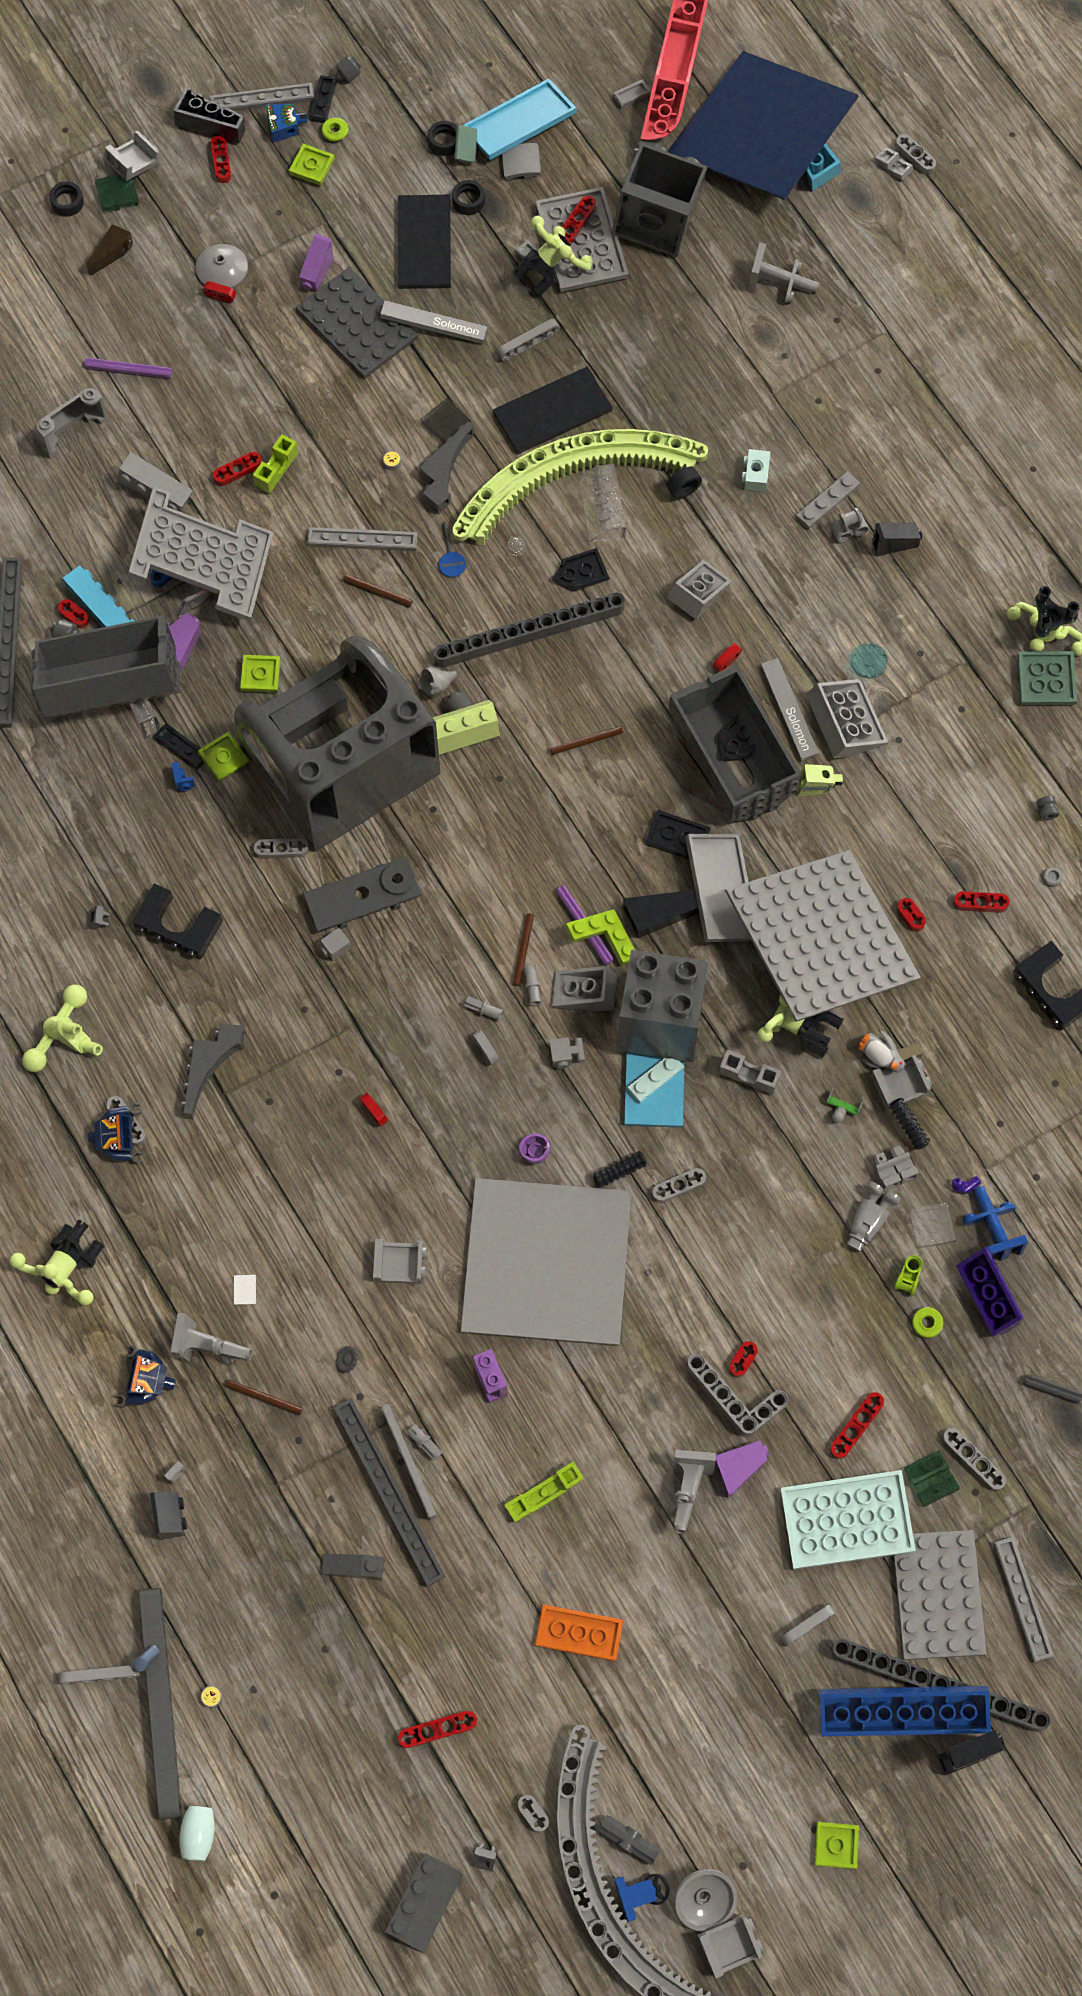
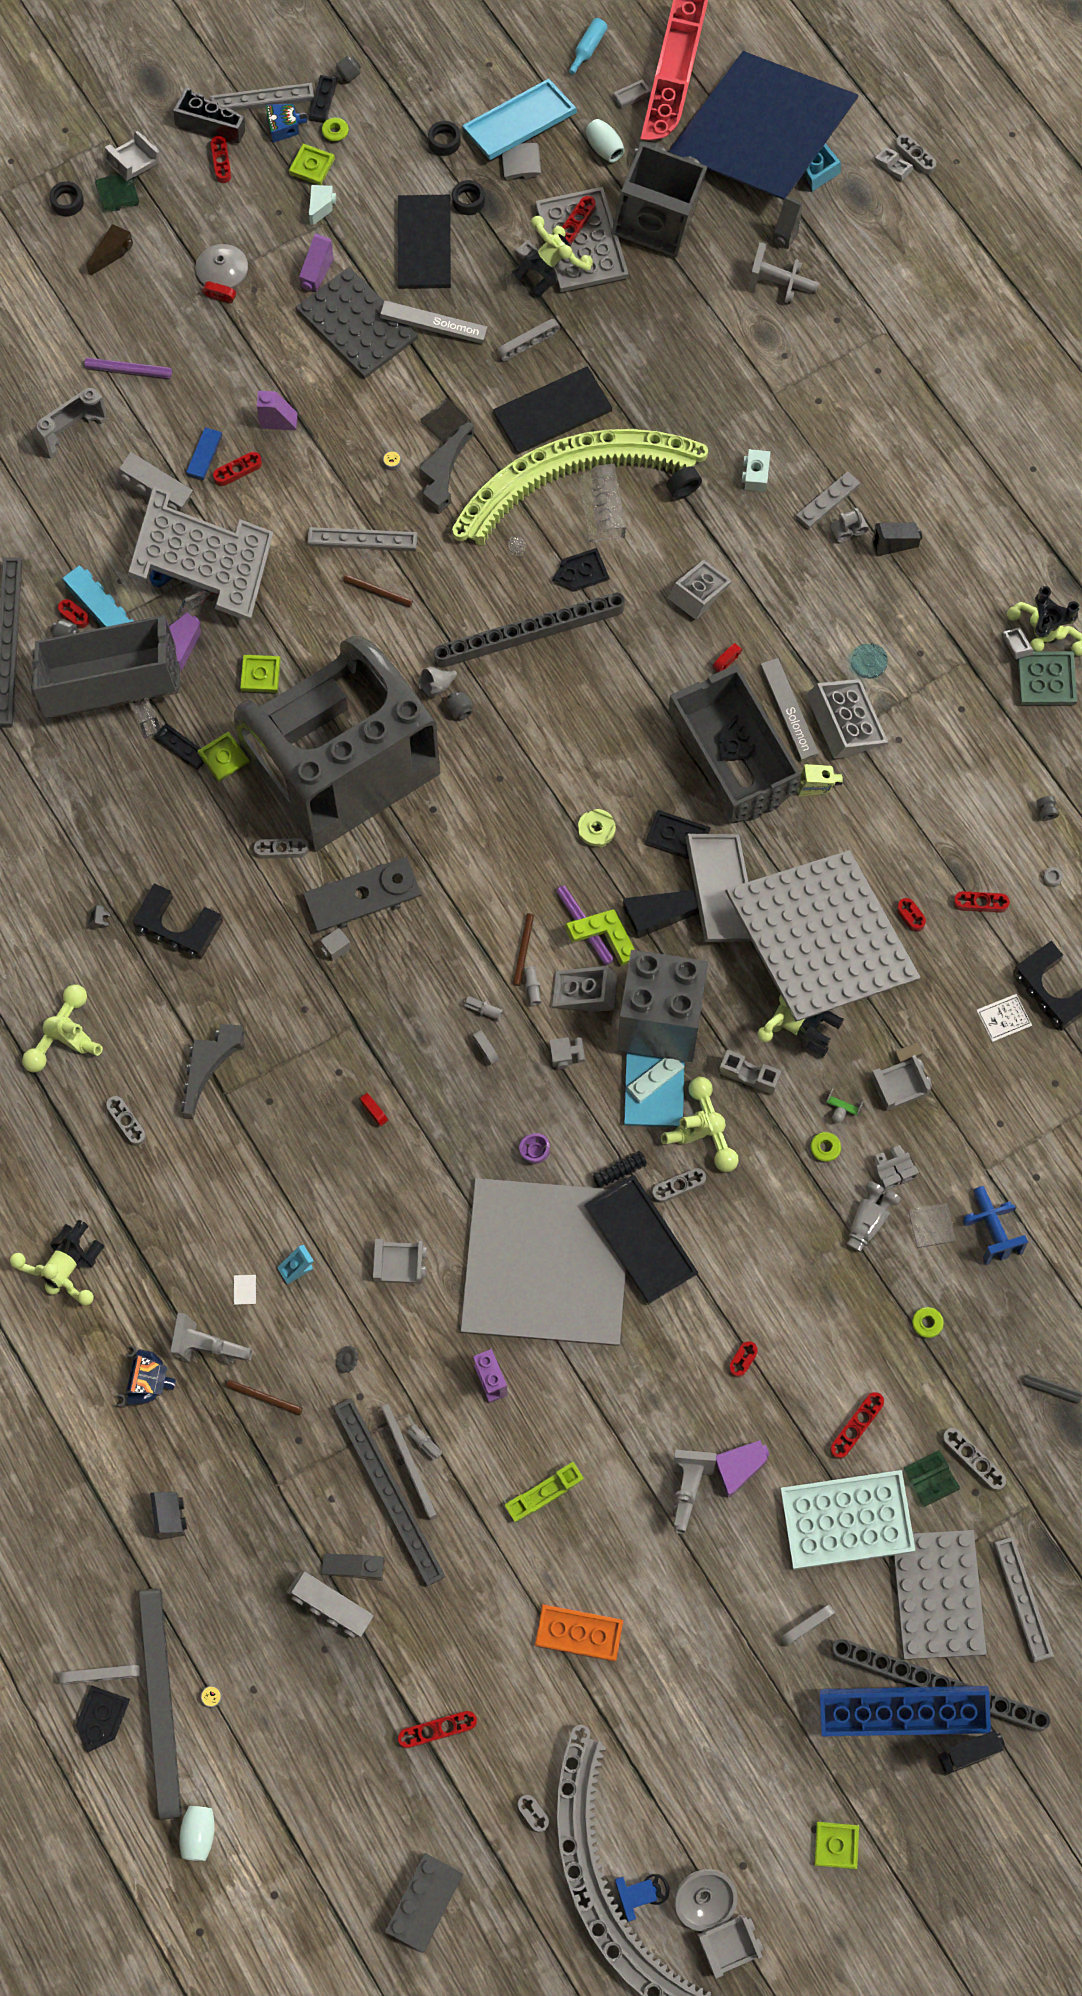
(101, 1717): none -> black tile
(114, 1133): dark blue torso -> none
(143, 1661): sand blue arm -> none
(175, 1472): light grey tile -> none
(181, 782): blue bracket -> none
(204, 453): none -> blue tile
(275, 412): none -> medium lavender slope
(282, 456): lime arch -> none
(296, 1264): none -> medium azure slope
(321, 202): none -> light aqua slope
(330, 1604): none -> light grey wedge
(452, 563): blue piece -> none
(465, 144): sand green slope -> none
(466, 726): yellowish green slope -> none
(484, 1858): dark grey tile -> none
(587, 740): reddish brown bar -> none
(588, 43): none -> medium azure piece
(600, 837): none -> yellowish green plate
(604, 140): none -> light aqua piece
(629, 1840): dark grey piece -> none
(641, 1239): none -> black tile
(702, 1124): none -> yellowish green connector
(733, 1401): light grey beam -> none
(788, 223): none -> dark grey slope
(825, 1137): none -> lime piece
(881, 1052): animal -> none
(908, 1278): lime piece -> none
(909, 1123): black piece -> none
(965, 1187): dark purple arm -> none
(990, 1292): dark purple slope -> none
(1004, 1017): none -> white sticker
(1017, 643): none -> light grey tile

